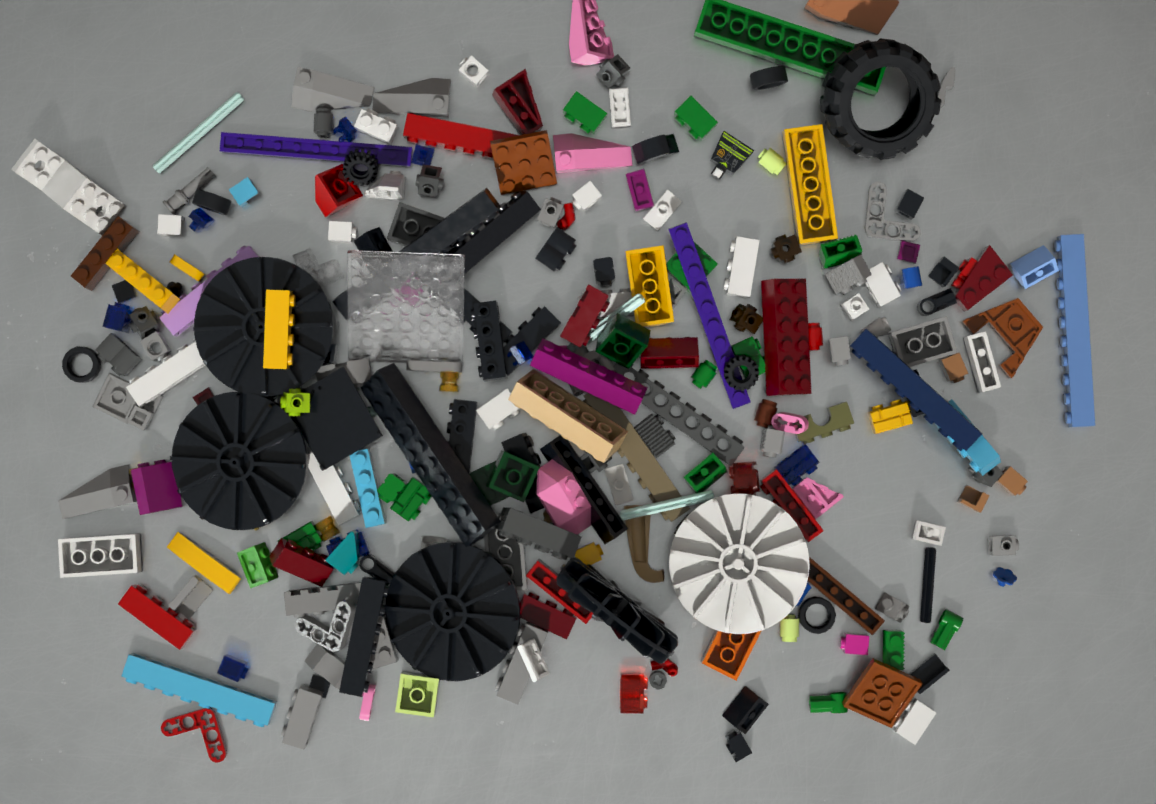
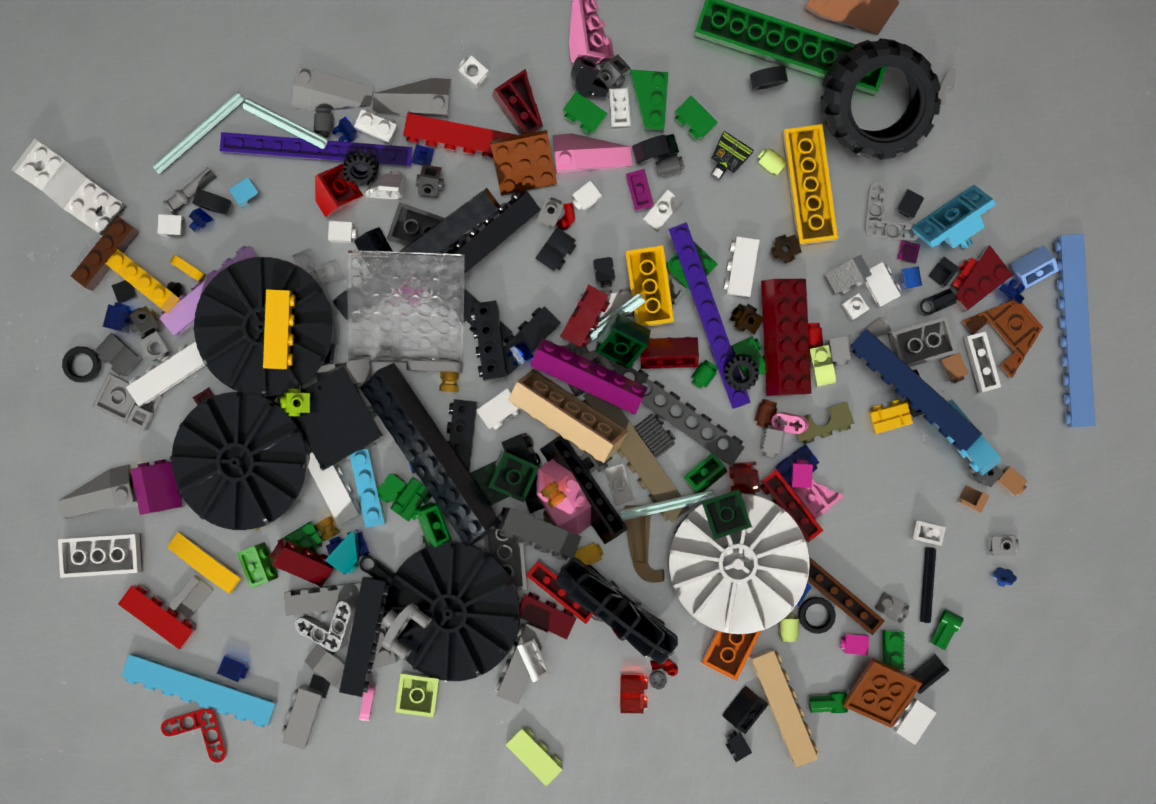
(285, 123): none -> light aqua axle
(397, 623): none -> light grey connector
(432, 524): none -> green brick
(535, 755): none -> yellowish green brick
(553, 494): none -> clear yellow wheel
(583, 78): none -> black brick
(651, 96): none -> green wedge
(669, 165): none -> dark grey brick
(727, 514): none -> dark green brick
(785, 711): none -> tan brick
(801, 474): none -> dark pink brick
(822, 366): none -> yellowish green brick
(839, 251): green brick -> none
(956, 219): none -> medium azure brick
(1012, 292): none -> clear blue tile

